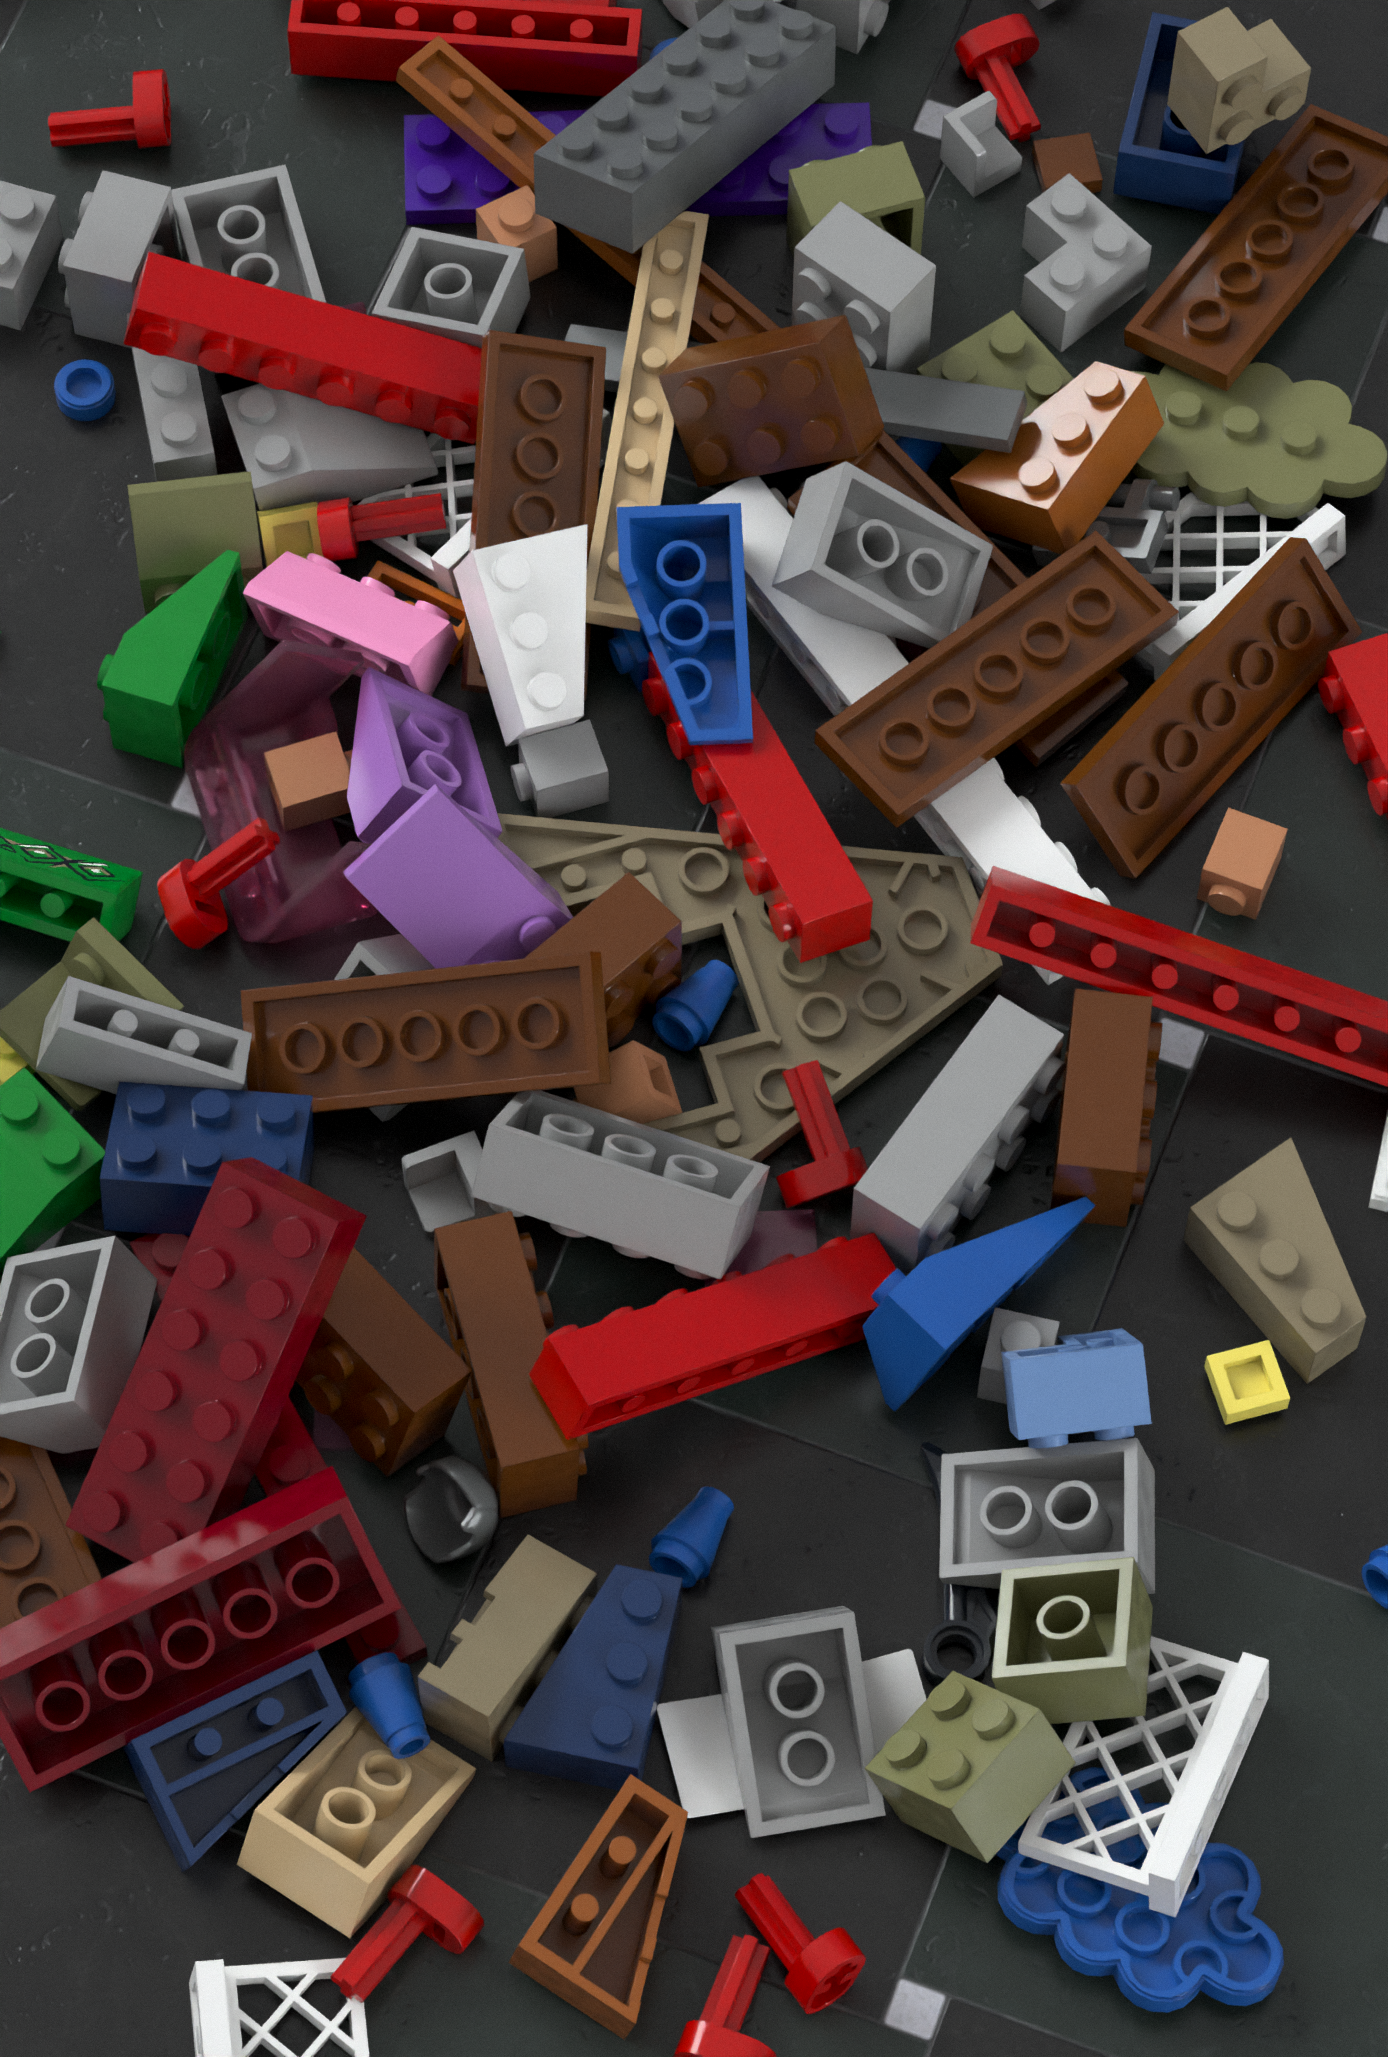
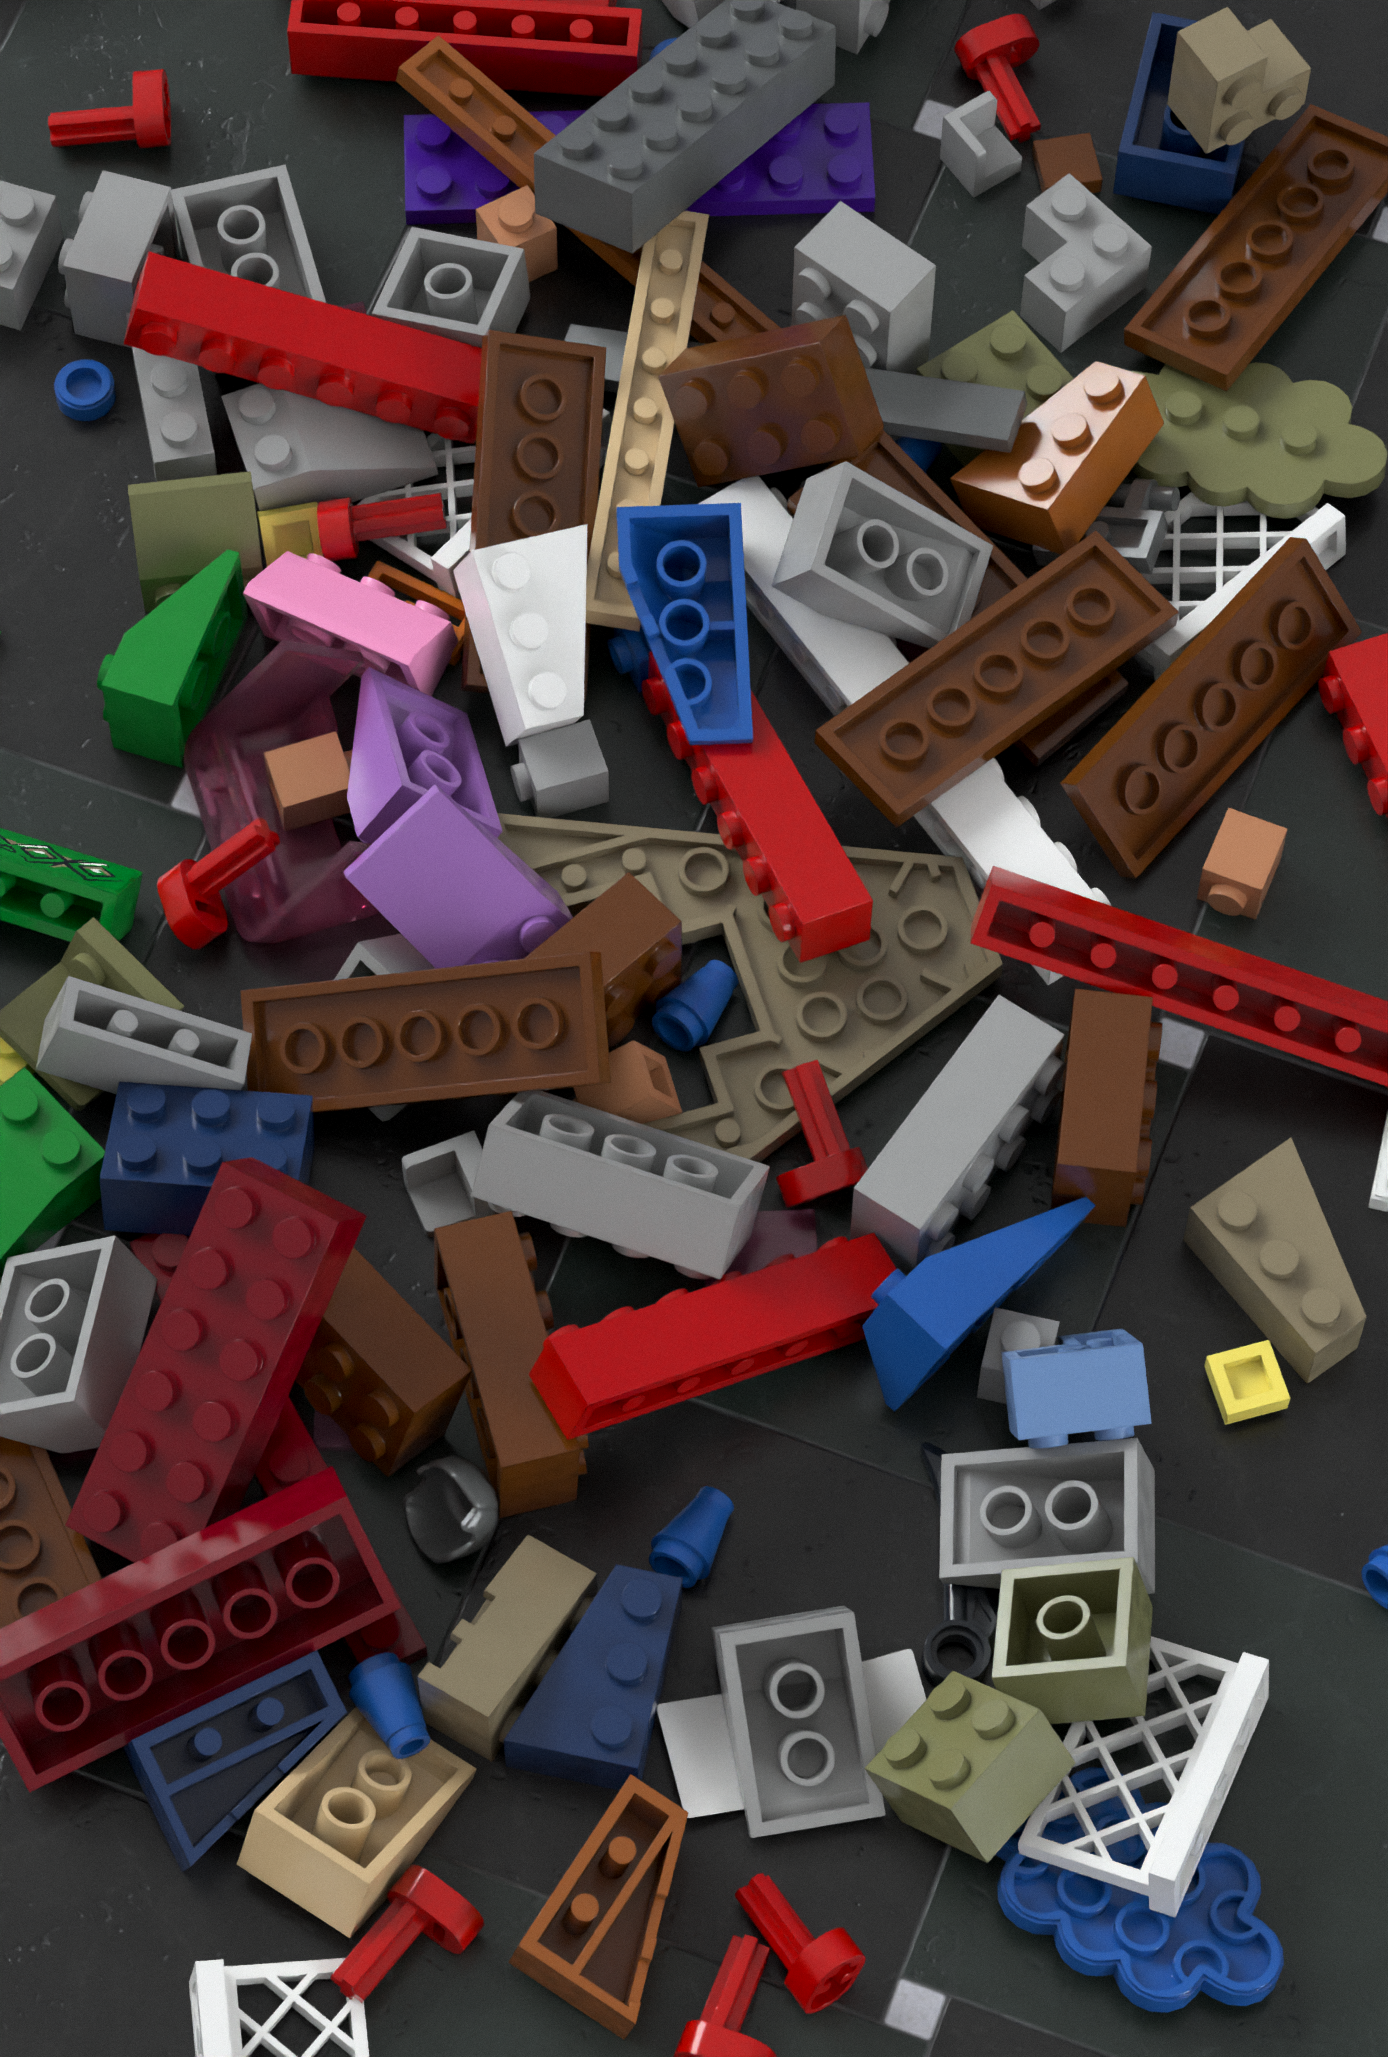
(872, 182): olive brick -> none

